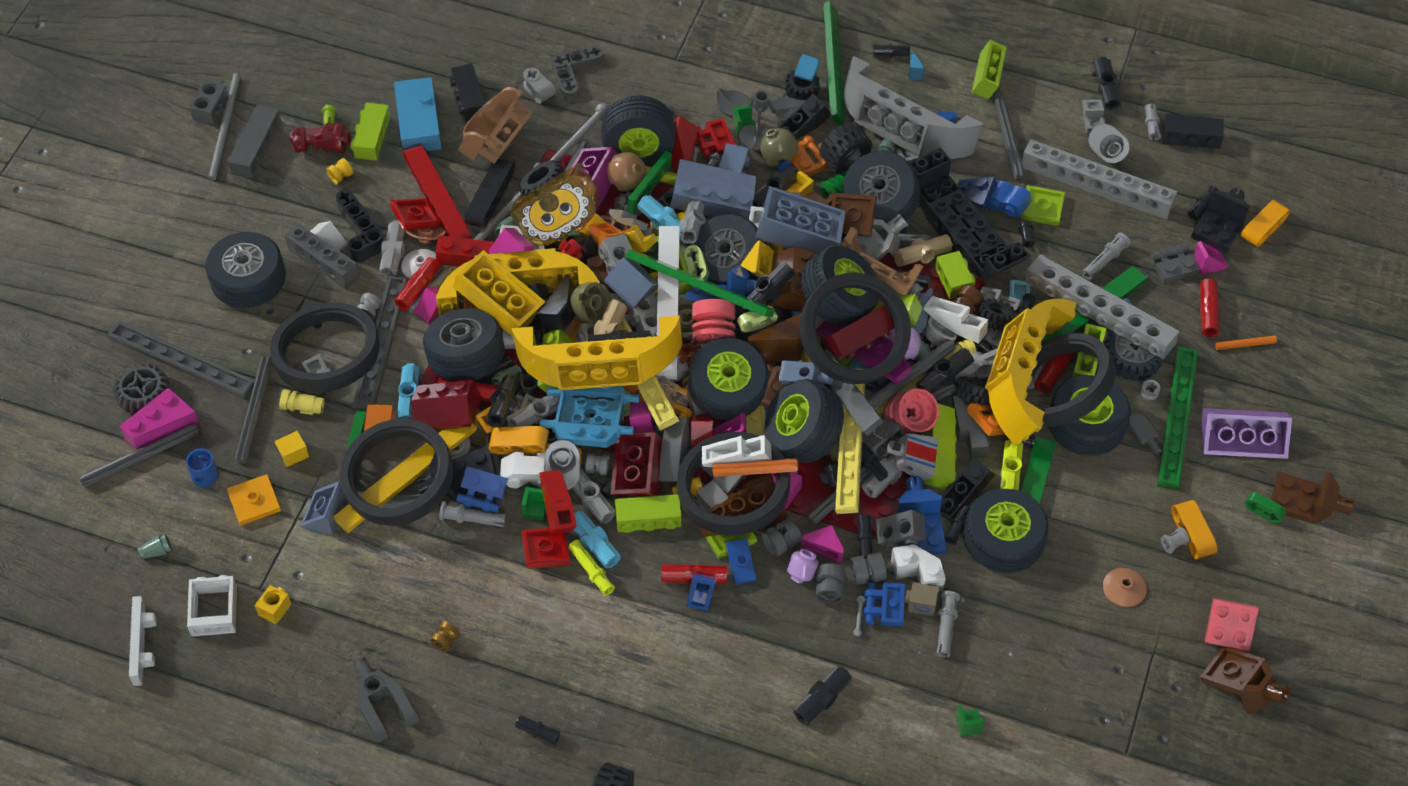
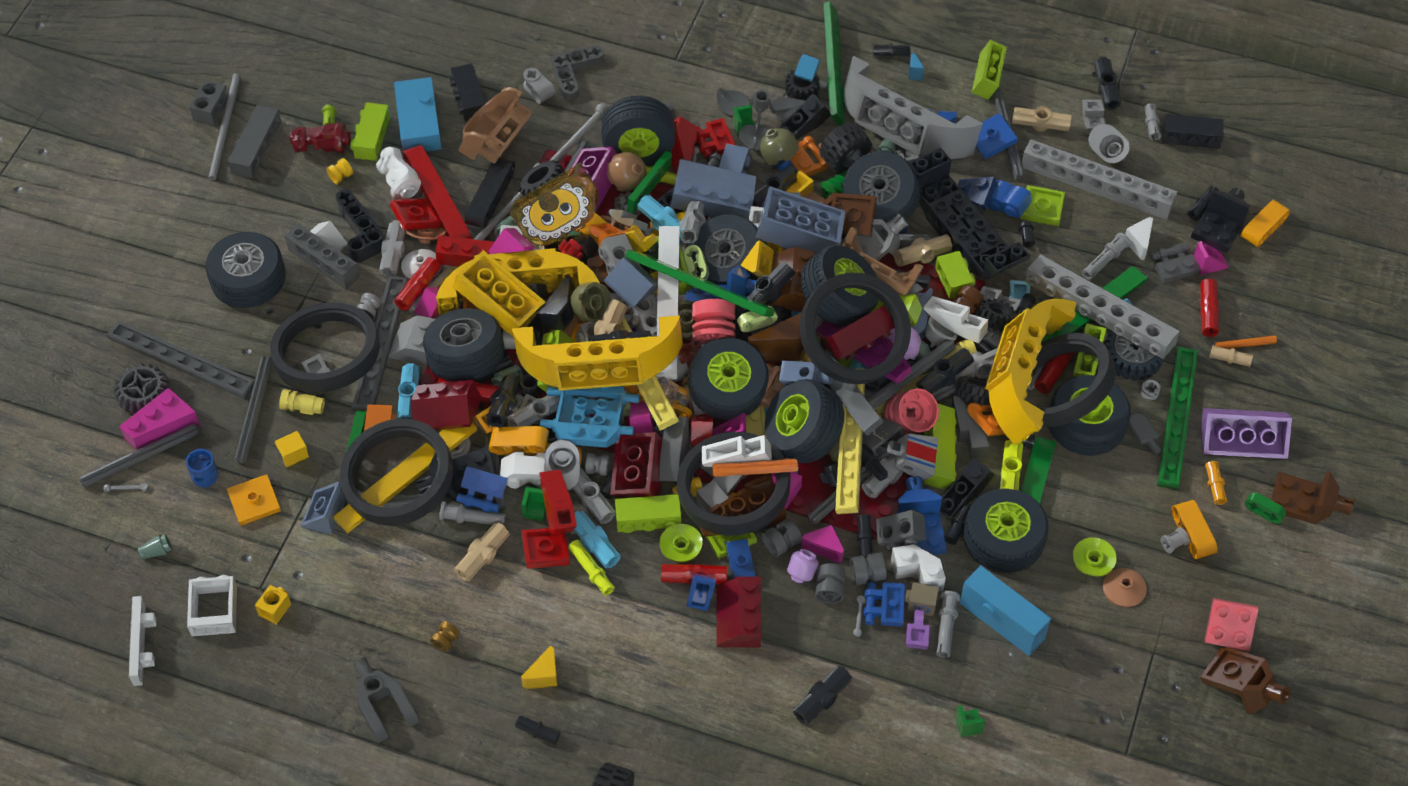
(143, 487): none -> light grey hinge
(399, 174): none -> white animal
(409, 341): none -> light grey slope
(481, 552): none -> tan piece
(542, 671): none -> yellow slope
(680, 535): none -> lime dish
(739, 613): none -> dark red slope
(917, 633): none -> medium lavender plate
(995, 136): none -> blue plate
(1005, 610): none -> dark azure brick
(1041, 119): none -> tan piece
(1094, 549): none -> lime dish
(1139, 237): none -> white slope
(1216, 483): none -> light orange pin
(1231, 356): none -> tan pin

